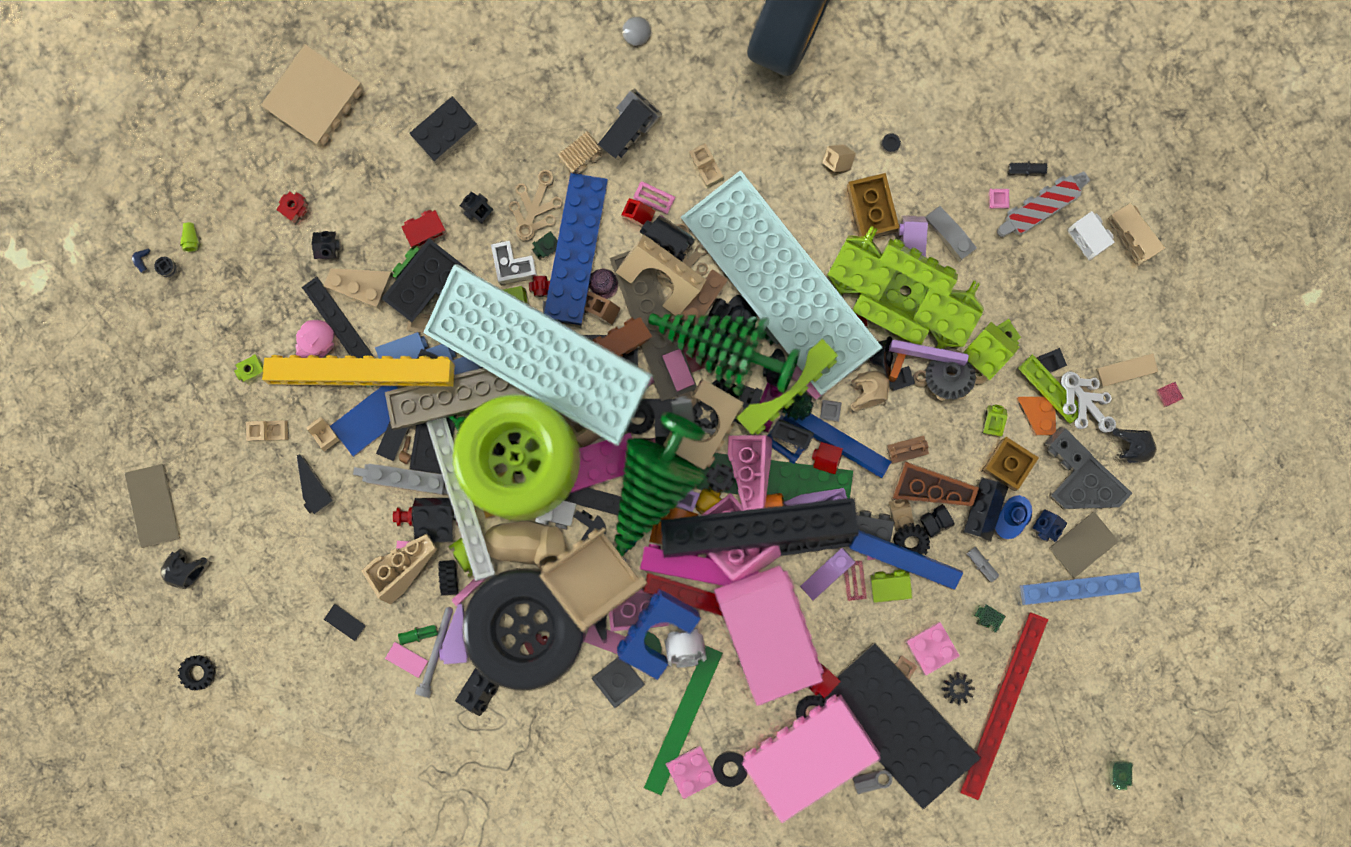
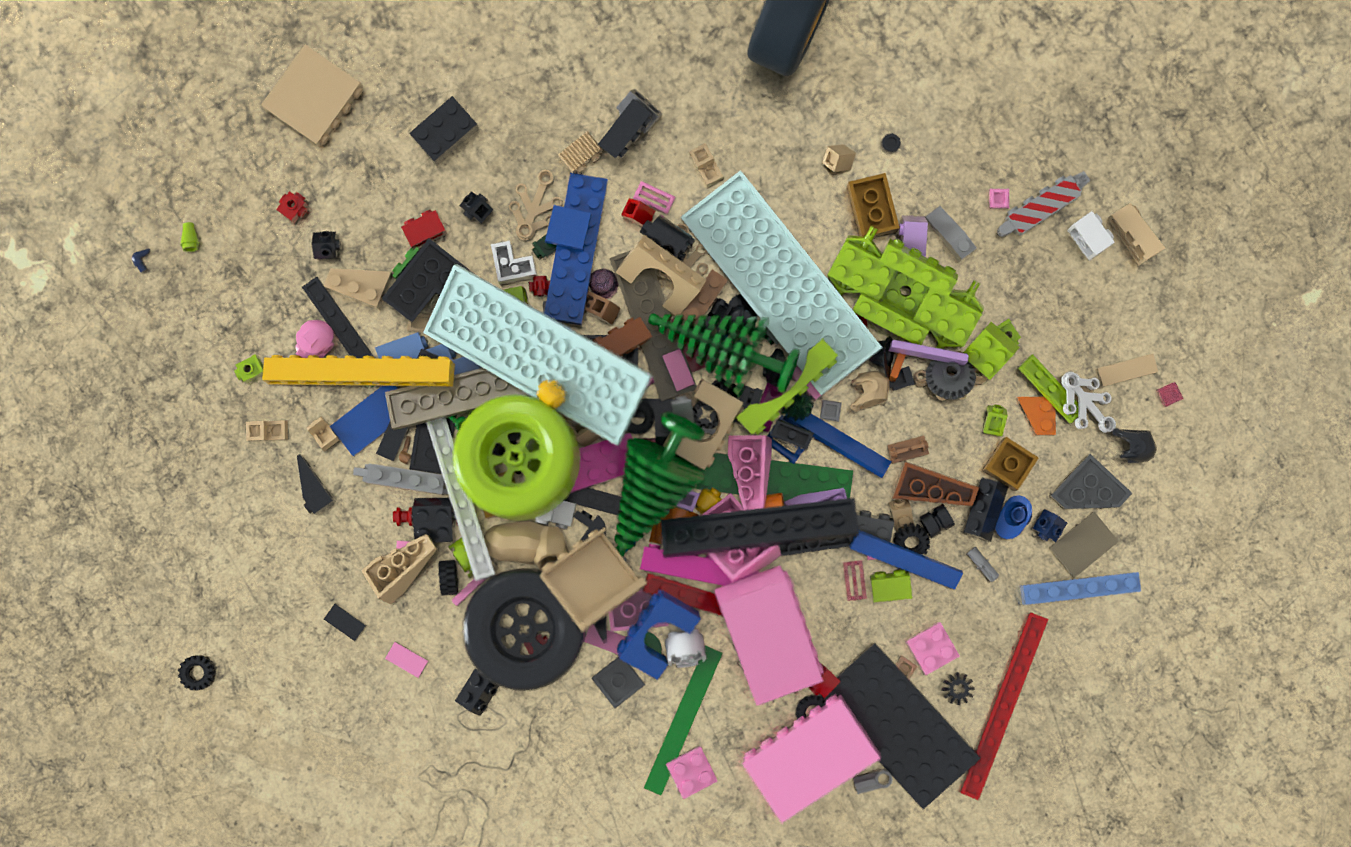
(152, 505): dark tan tile -> none
(168, 269): black wheel -> none
(182, 575): black helmet -> none
(417, 634): green axle -> none
(424, 687): light grey piece -> none
(453, 646): lavender slope -> none
(551, 393): none -> yellow head
(568, 227): none -> blue tile
(637, 31): light grey hair -> none
(718, 769): black tyre -> none
(723, 471): black brick -> none
(827, 457): red brick -> none
(828, 573): lavender slope -> none
(989, 617): clear green brick -> none
(1028, 168): black axle -> none
(1053, 360): black panel -> none
(1067, 449): dark grey brick -> none
(1116, 769): clear green brick -> none

